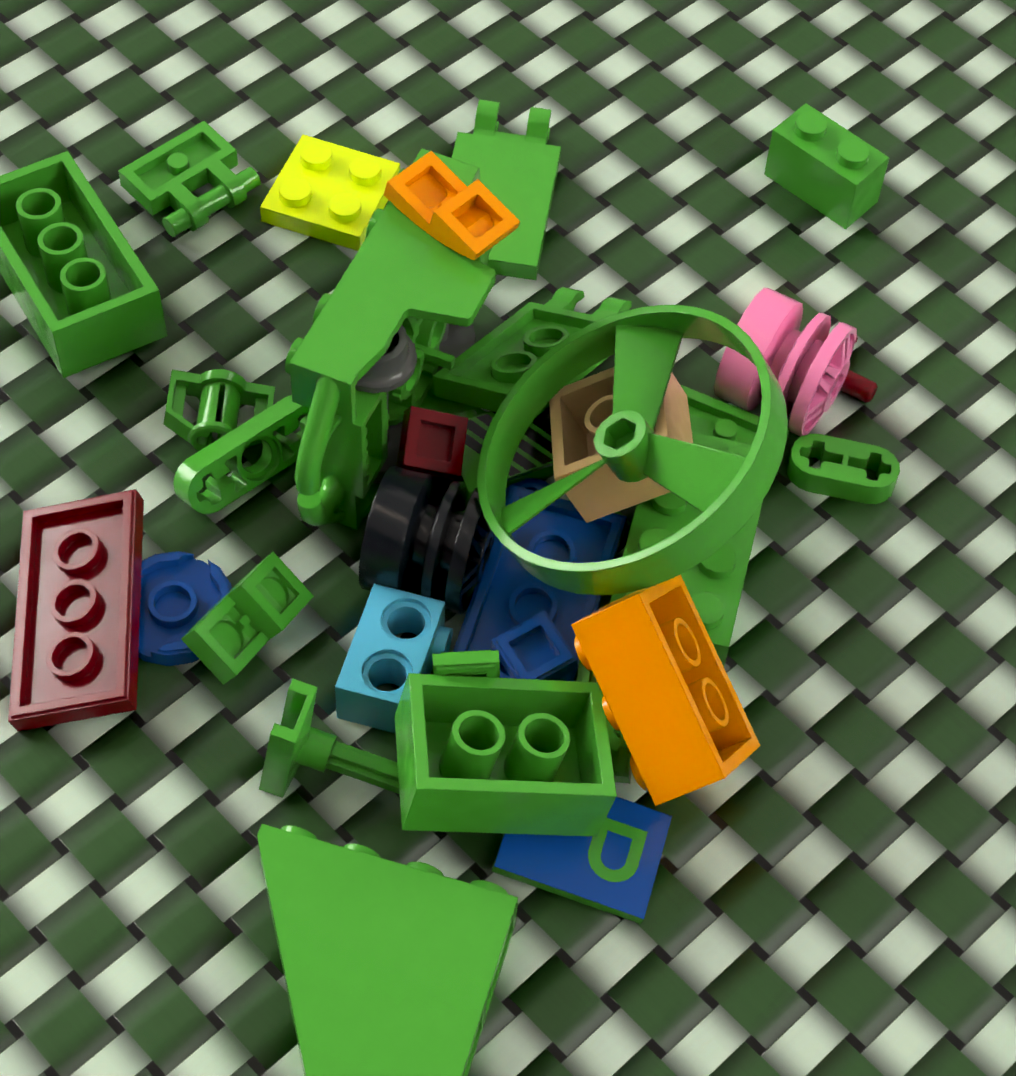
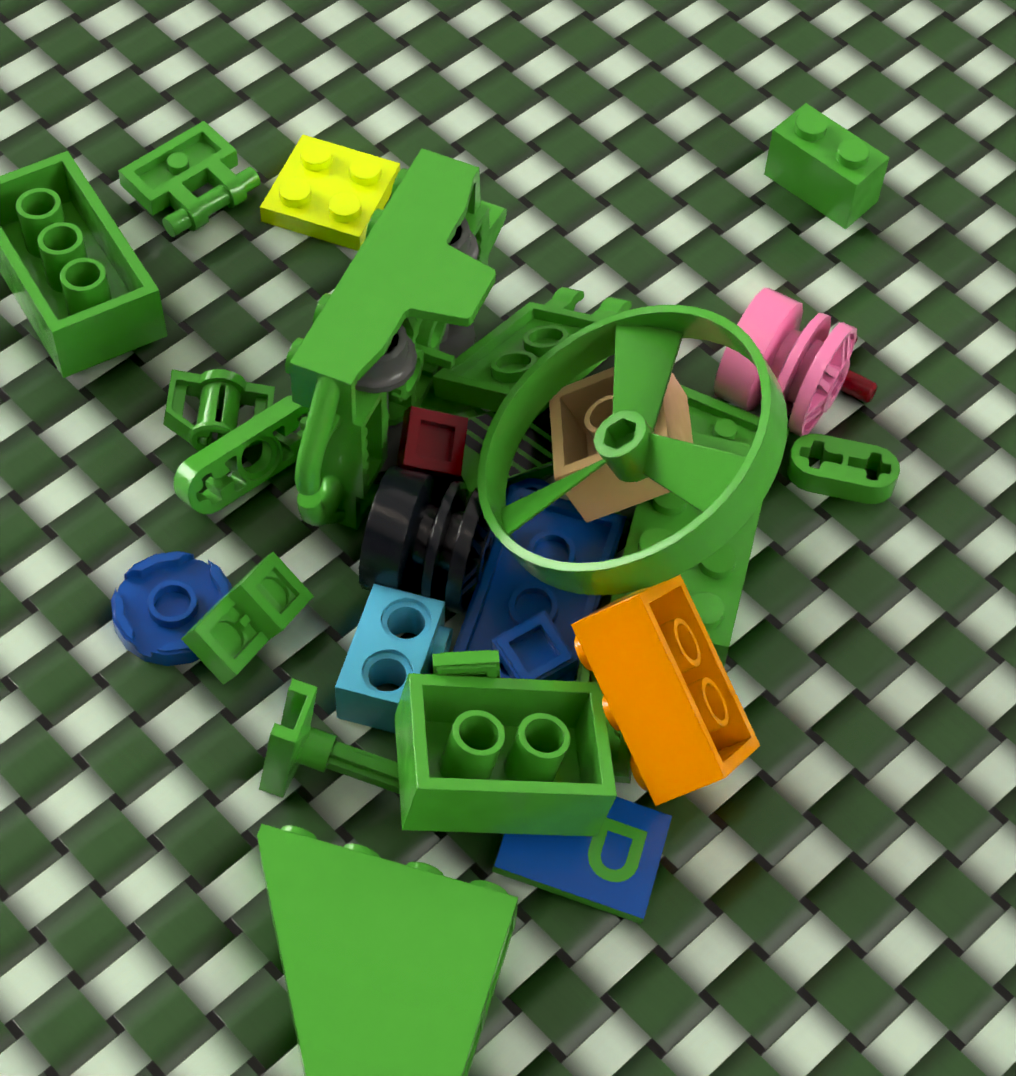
(77, 611): tile -> none
(445, 208): light orange slope -> none
(521, 175): bright green tile -> none

